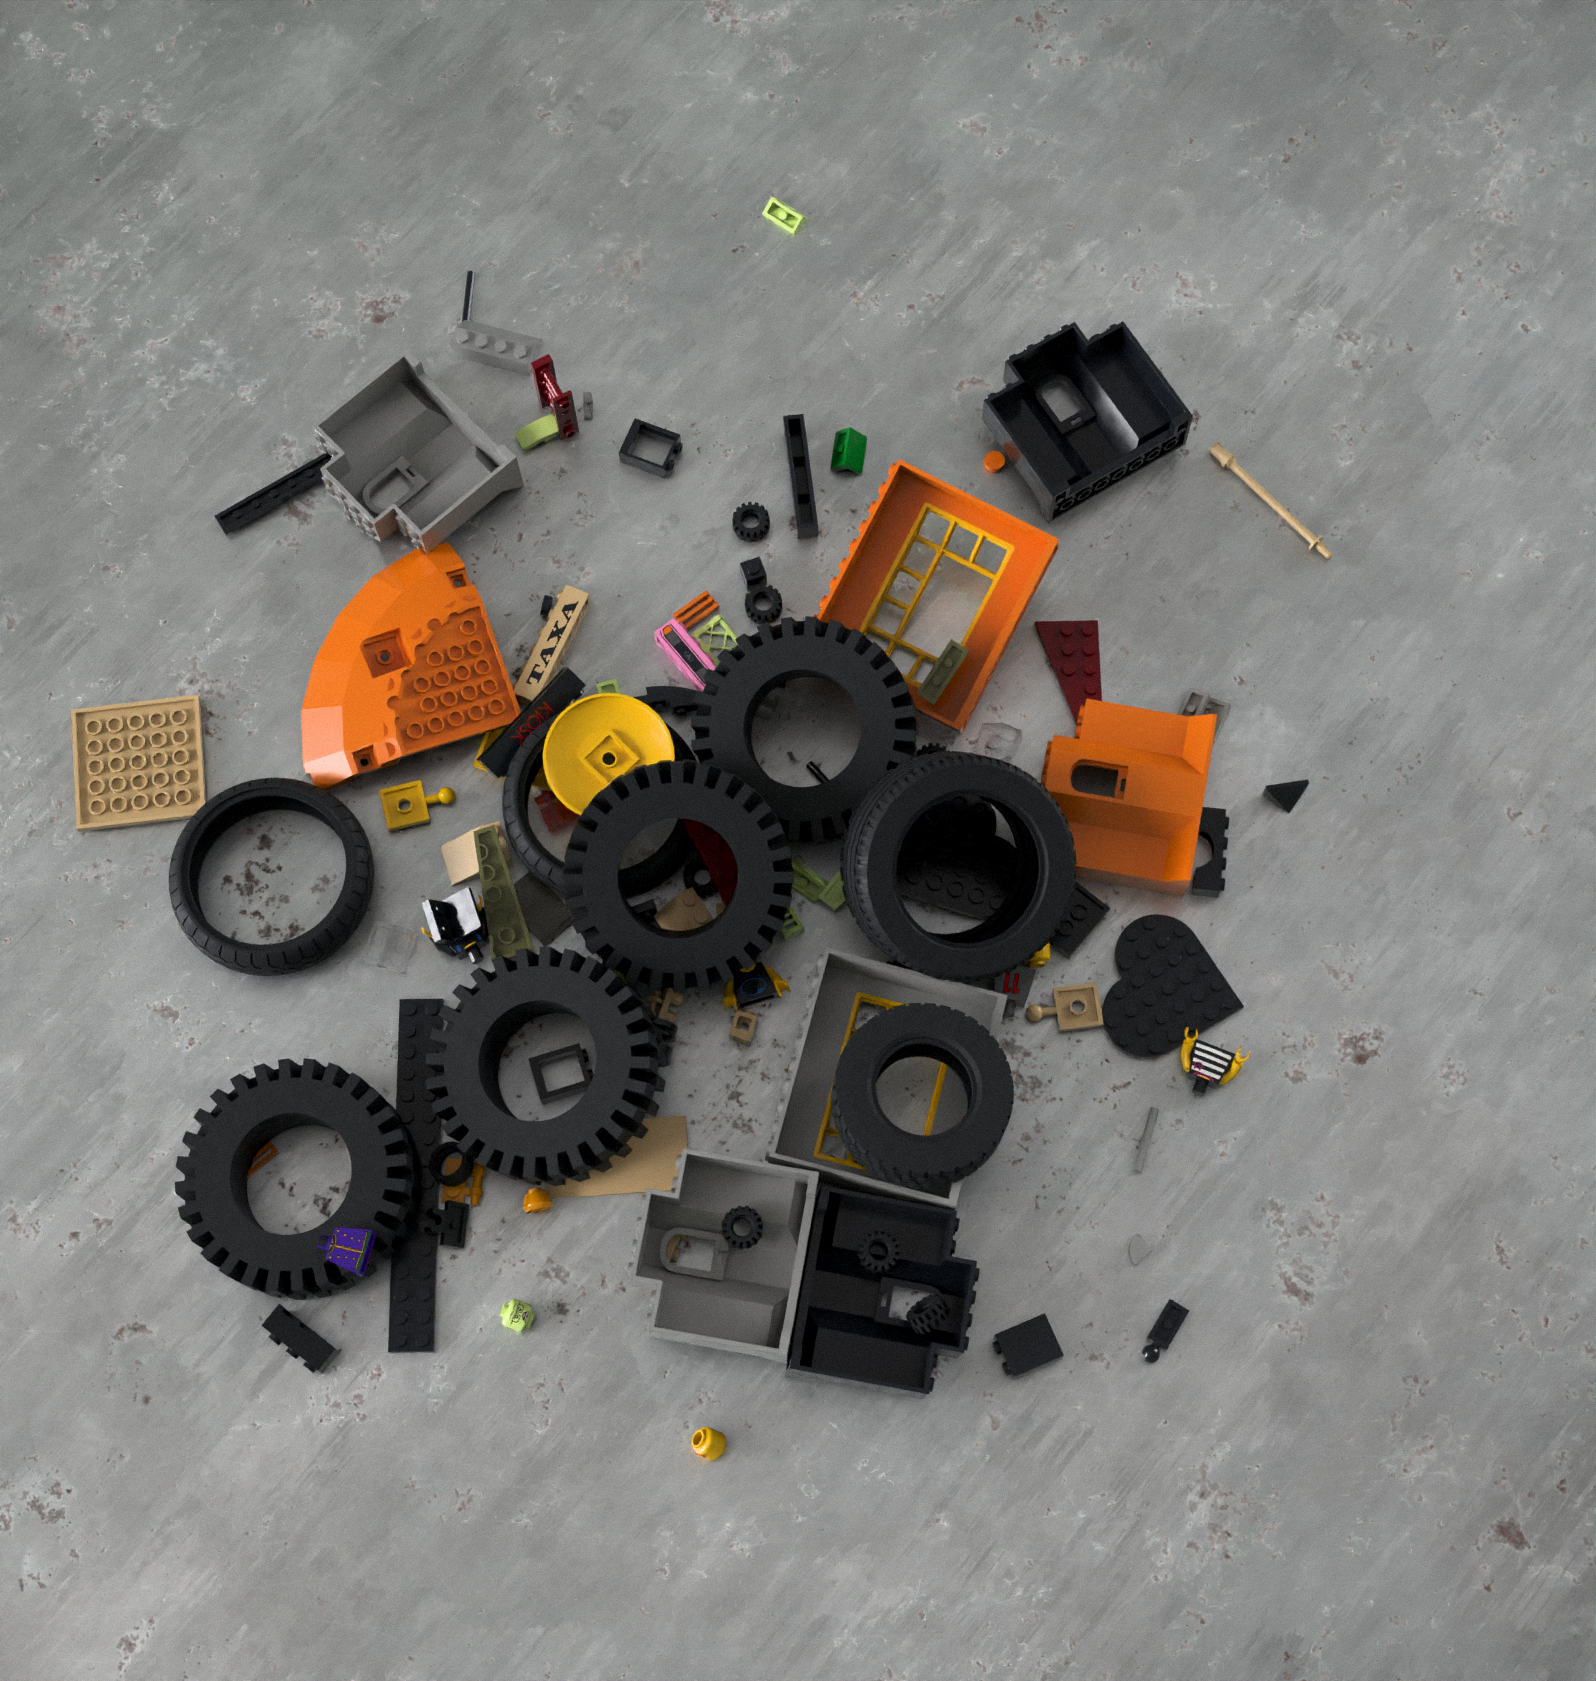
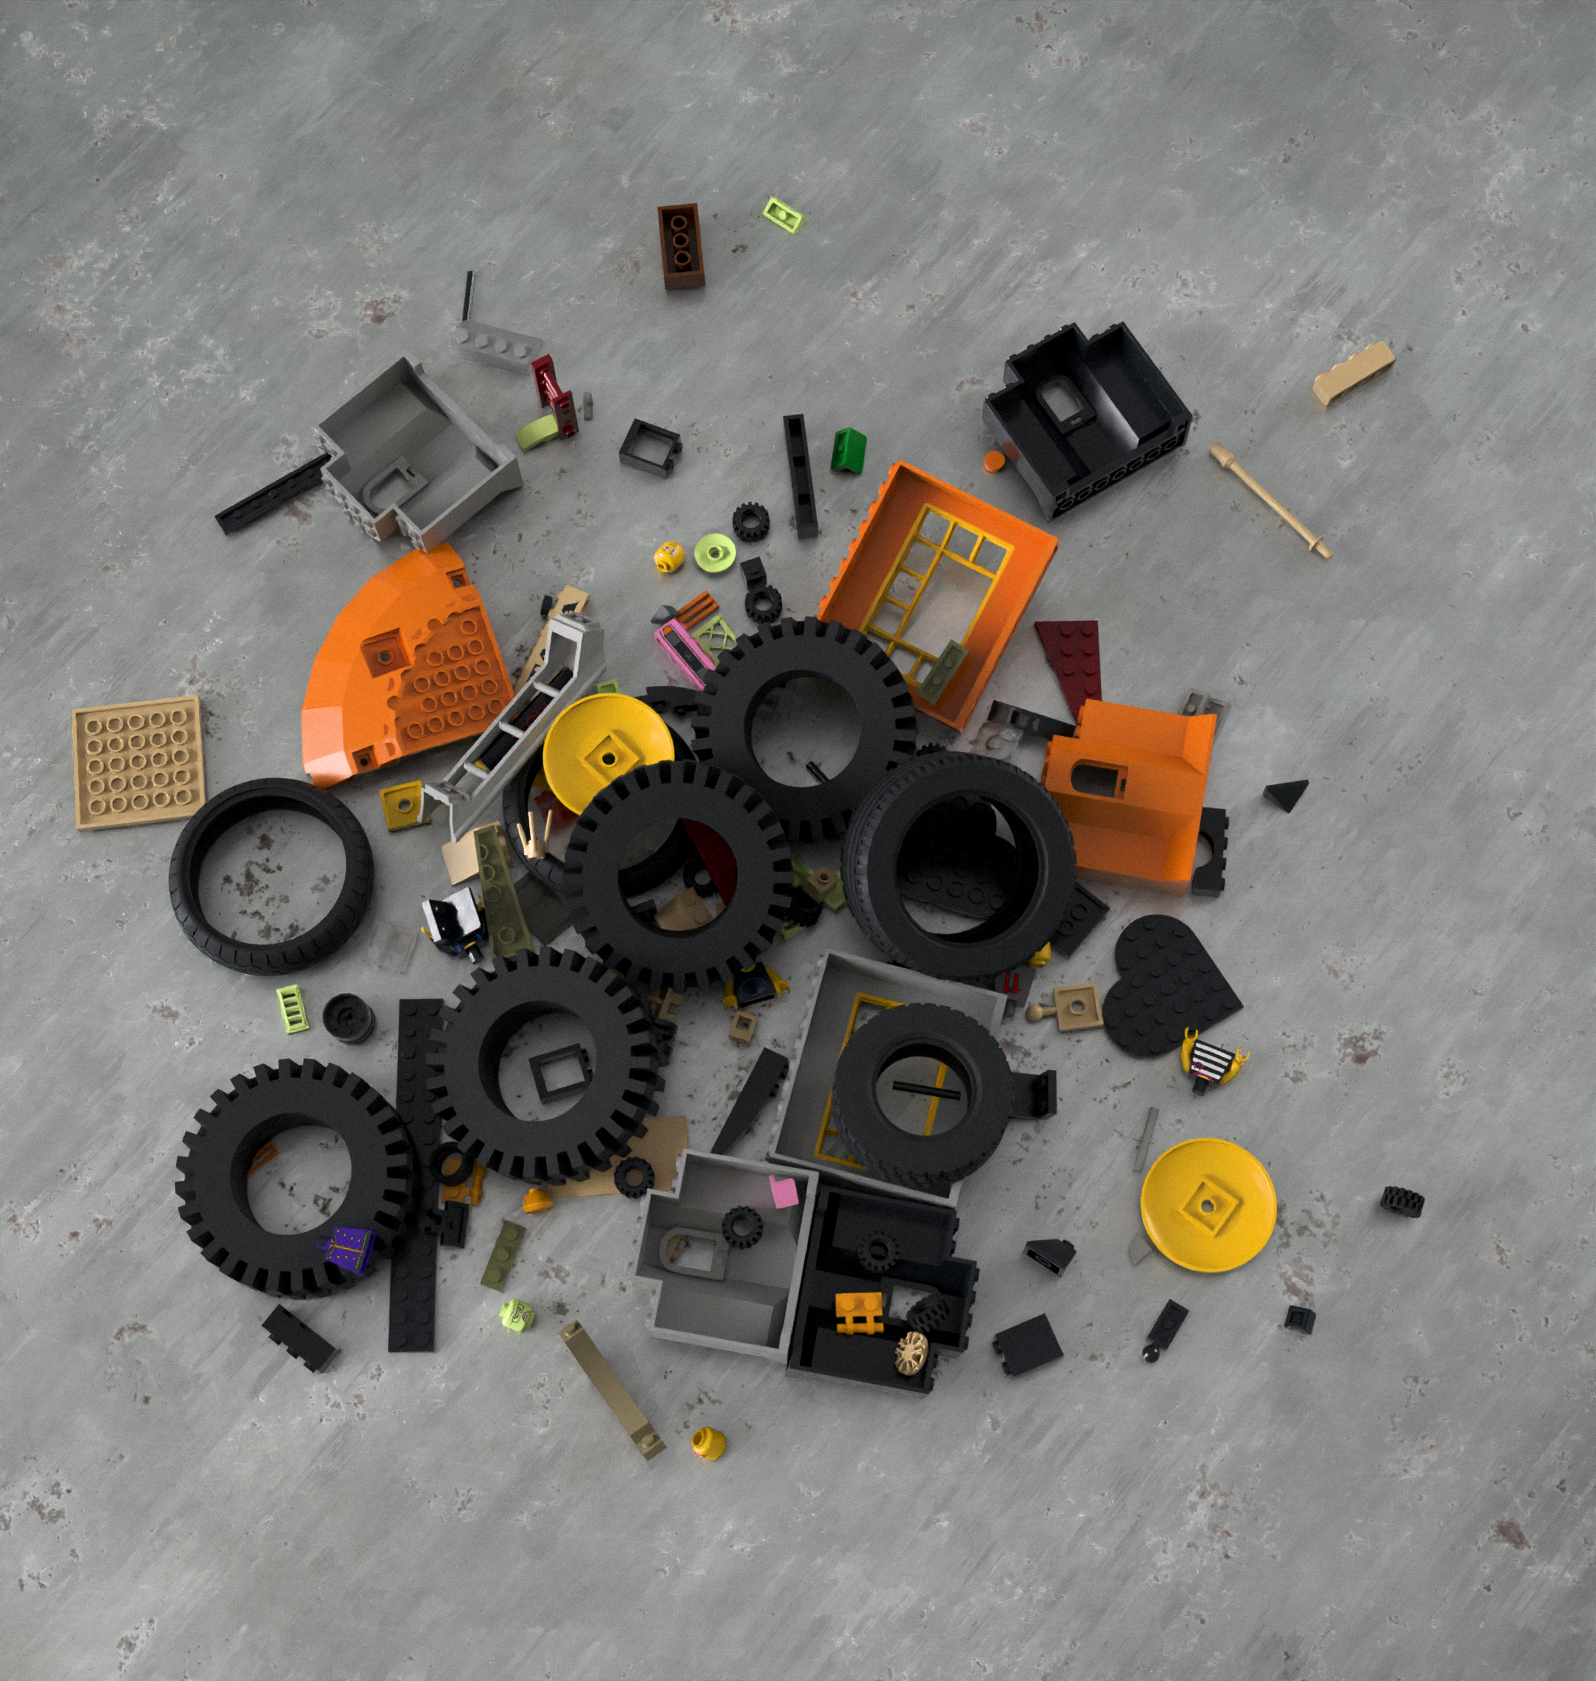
(288, 991): none -> yellowish green slope
(343, 1009): none -> black wheel
(503, 1256): none -> olive plate
(536, 849): none -> tan plant
(587, 670): none -> light grey piece
(612, 1390): none -> dark tan arch
(630, 1164): none -> black tyre
(665, 614): none -> black slope
(669, 557): none -> yellow head
(681, 246): none -> reddish brown brick
(711, 545): none -> yellowish green dish
(752, 1100): none -> black slope
(784, 1192): none -> bright pink panel
(800, 915): none -> black tyre
(821, 884): none -> tan brick
(859, 1305): none -> light orange plate
(910, 1353): none -> tan wheel
(926, 1090): none -> black bar
(1029, 721): none -> black slope
(1035, 1095): none -> black bracket
(1051, 1254): none -> black slope
(1240, 1198): none -> yellow dish
(1300, 1319): none -> black slope
(1353, 373): none -> tan brick
(1402, 1201): none -> black tyre

